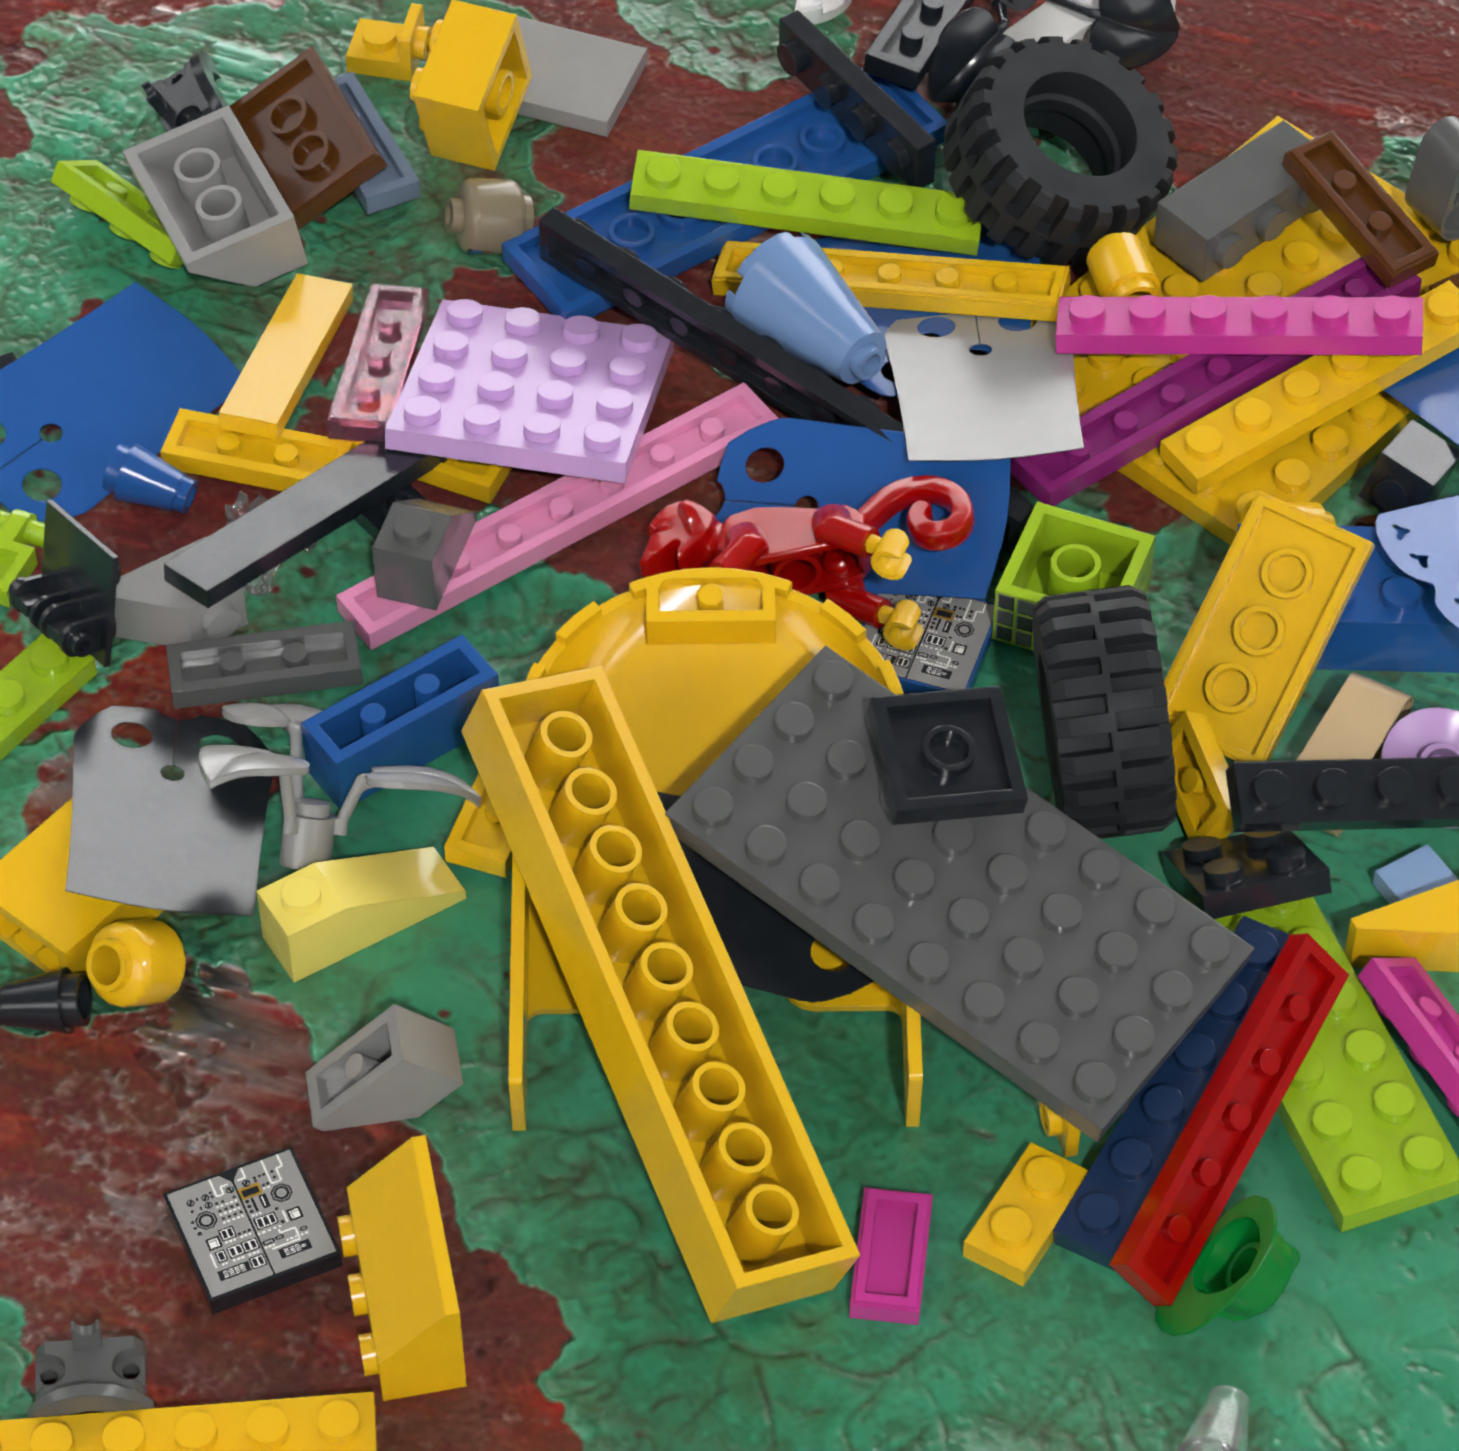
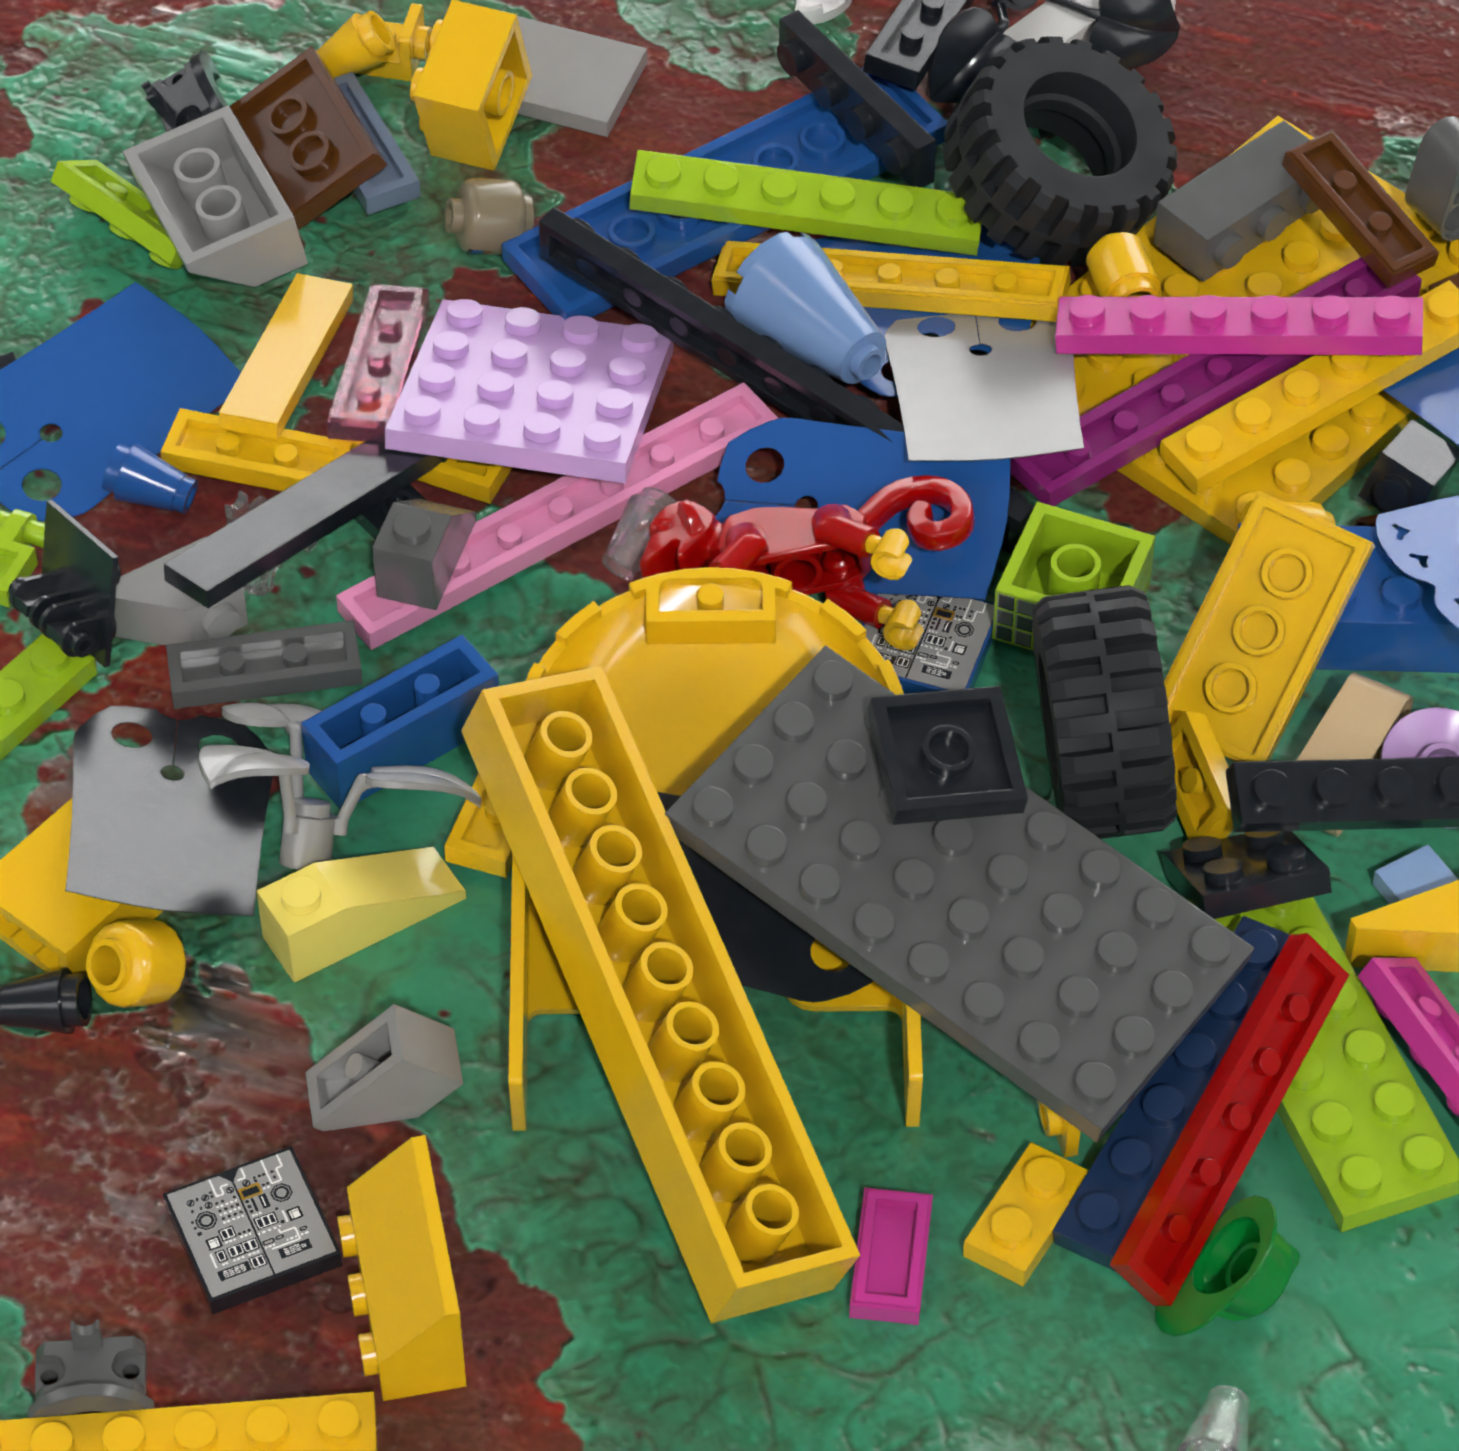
(358, 44): none -> yellow cone
(632, 533): none -> clear cone

